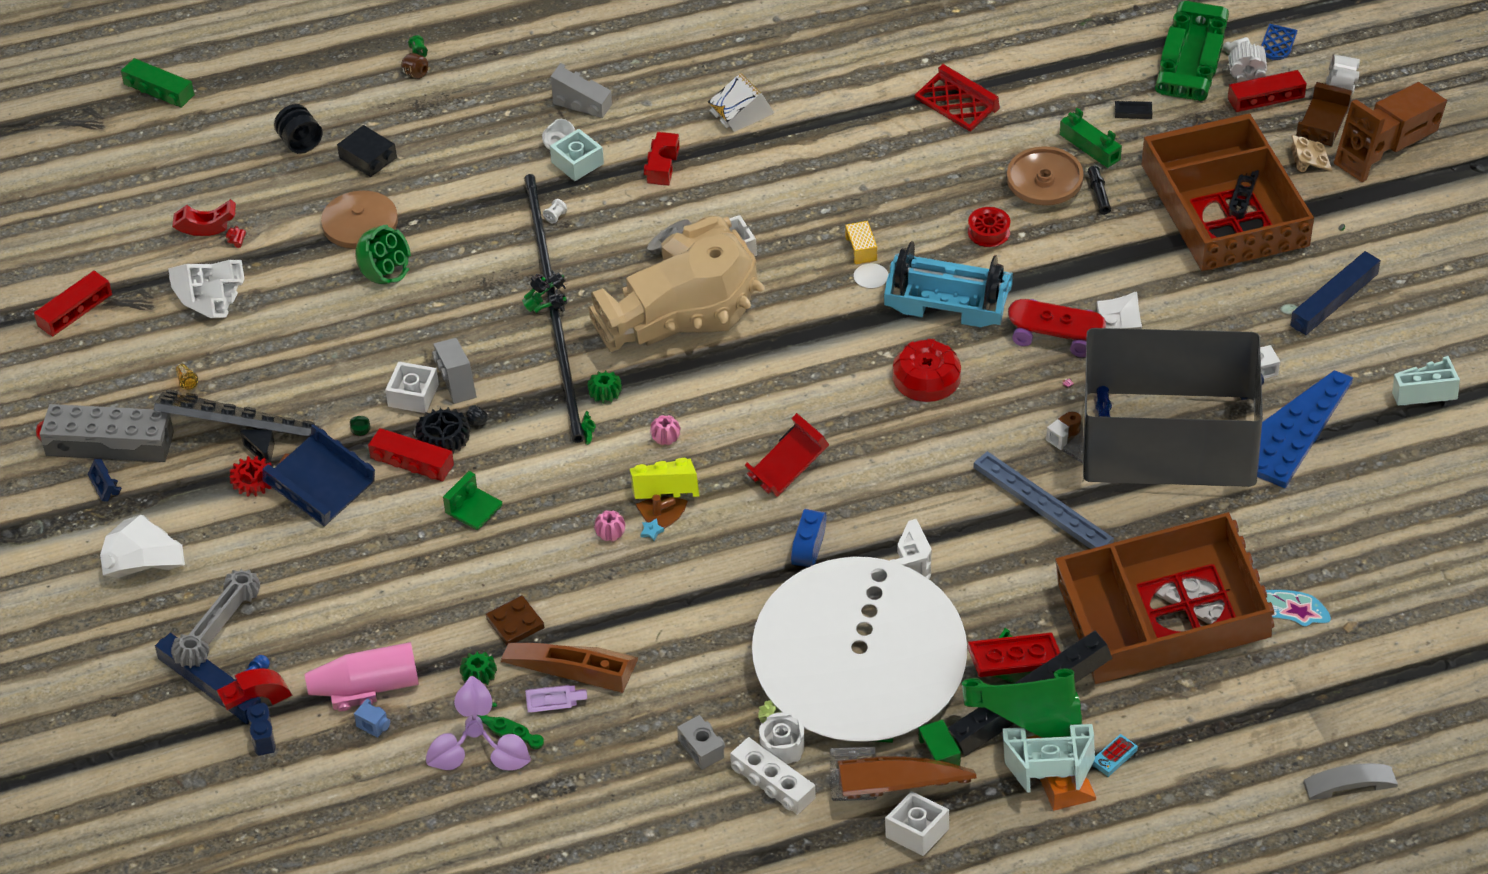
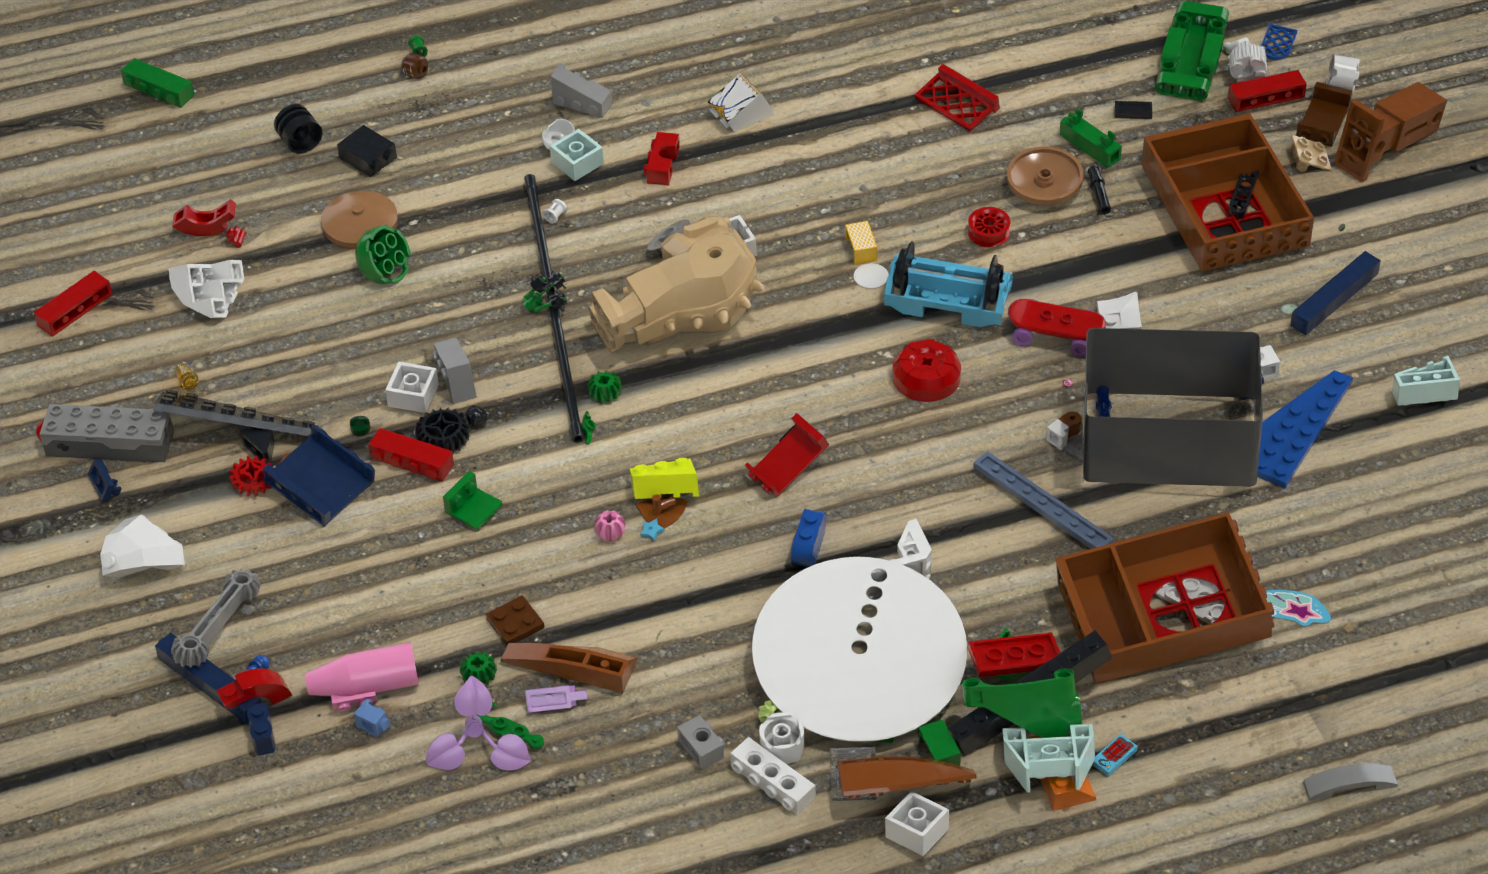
(665, 430): bright pink piece -> none

